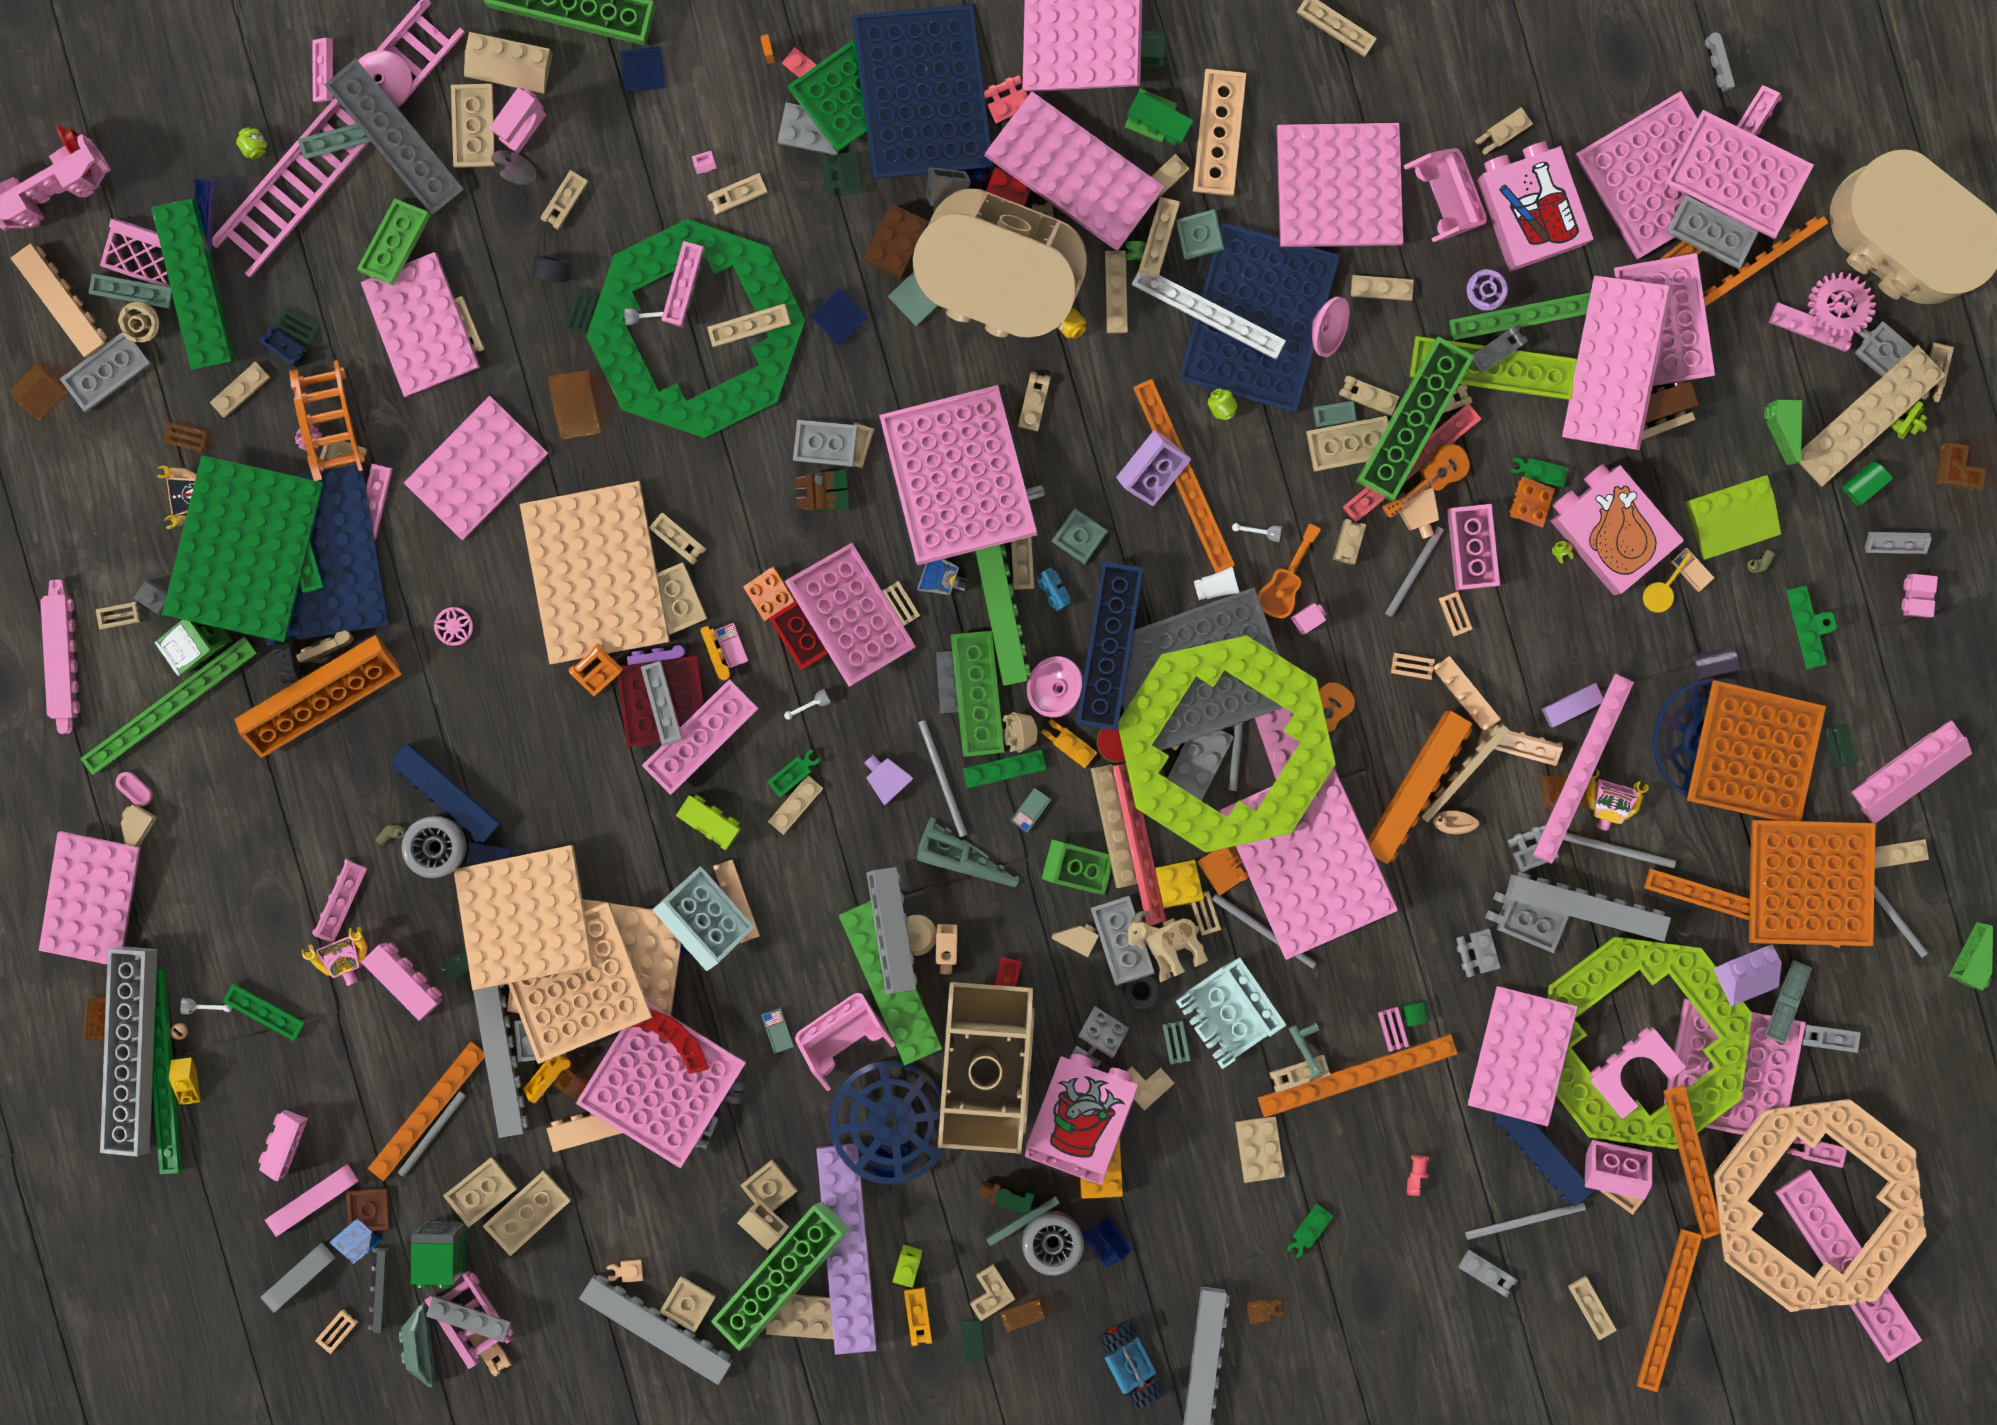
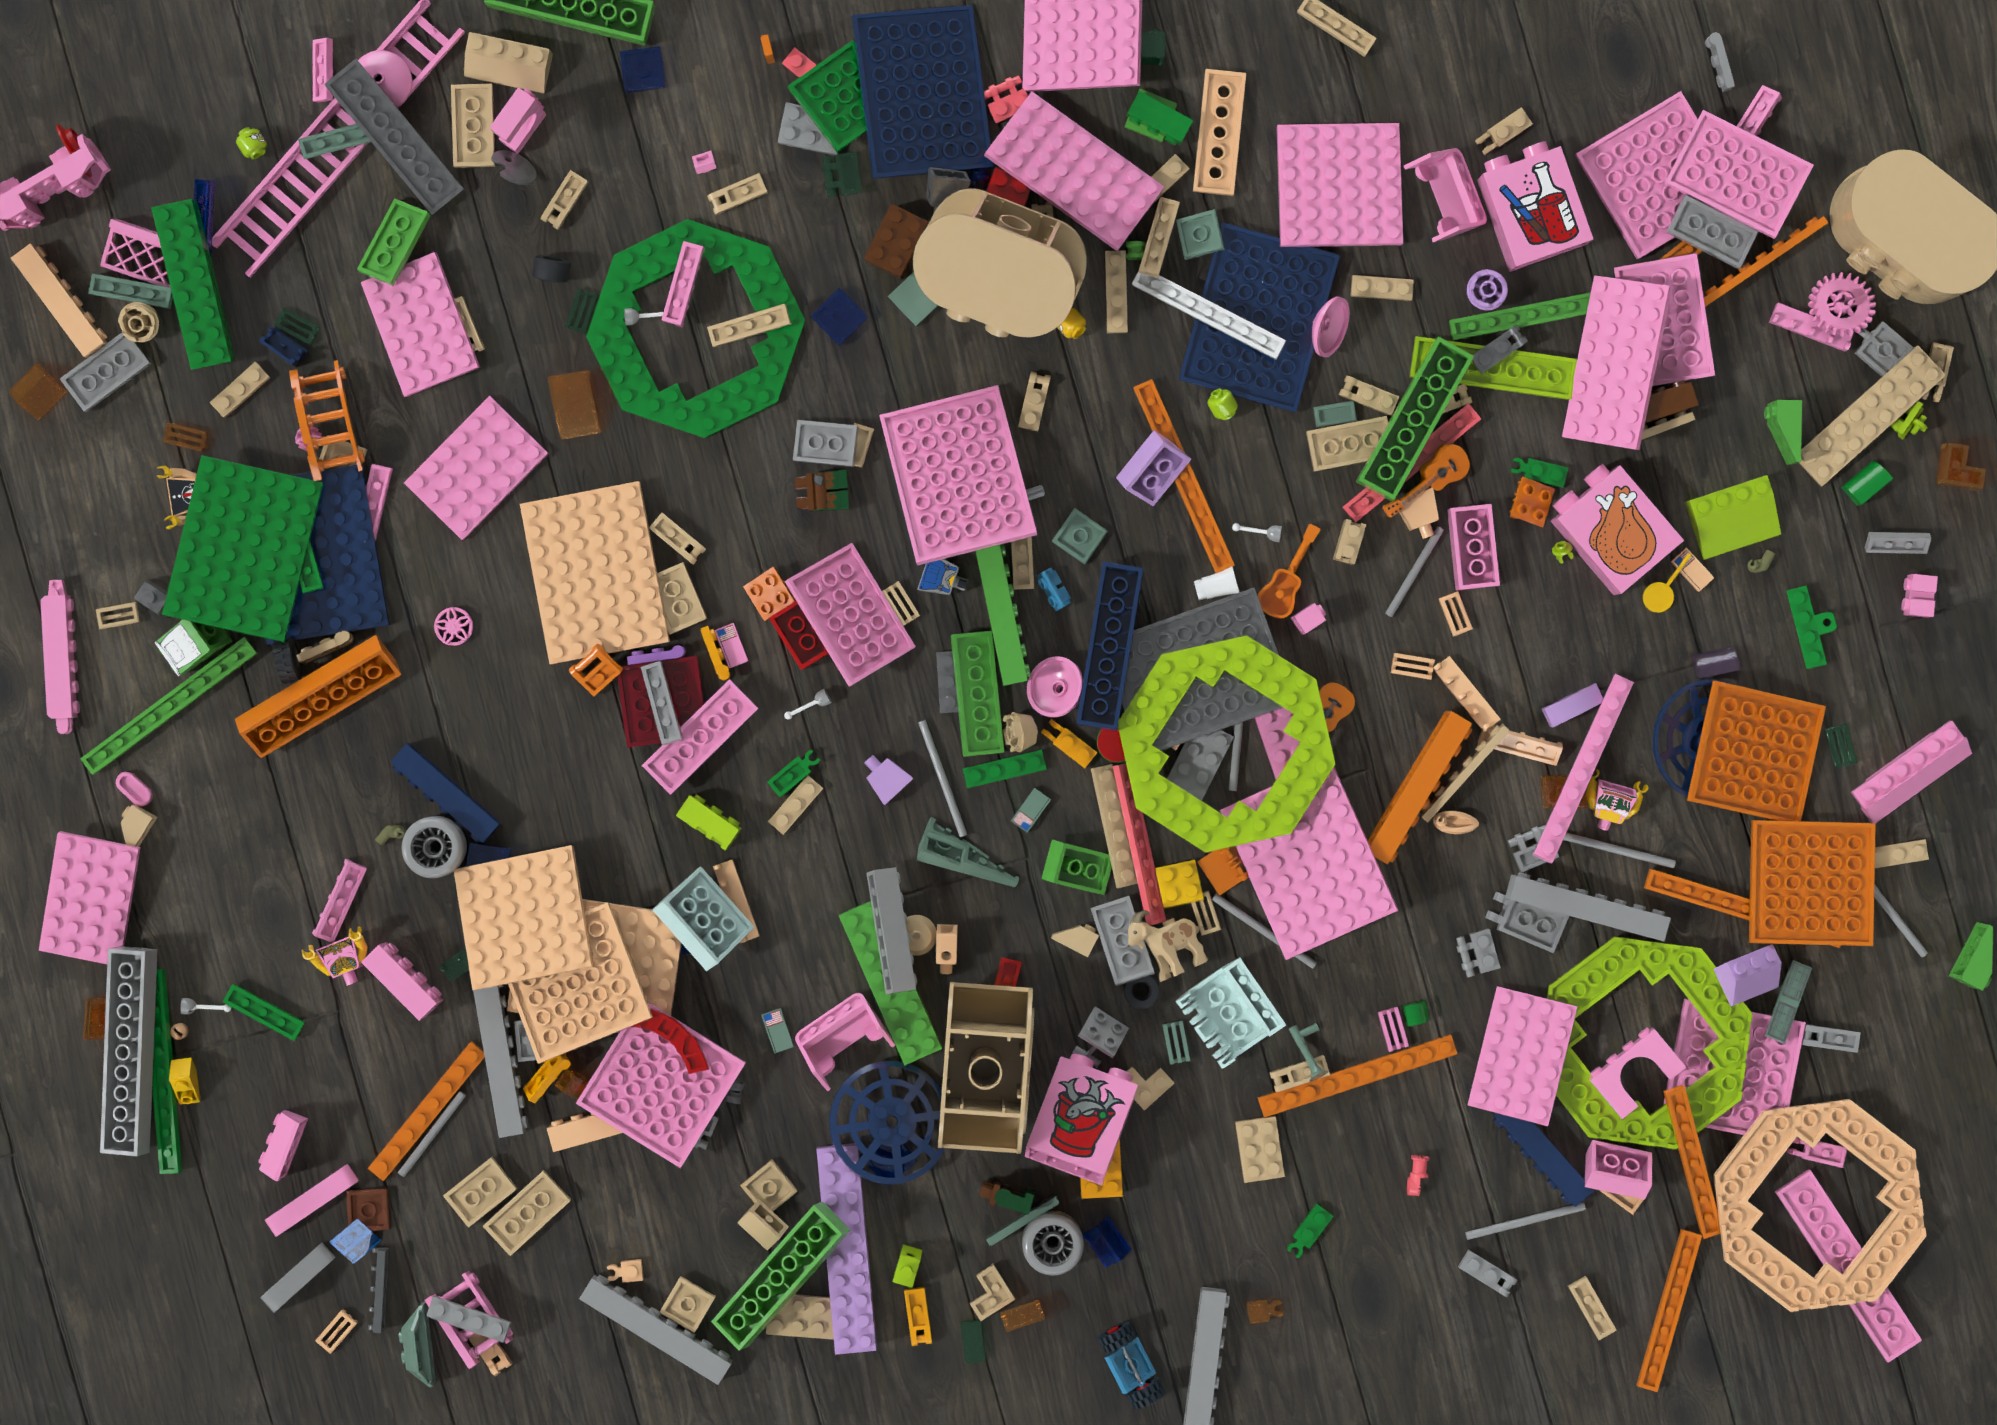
(438, 1253): green piece -> none

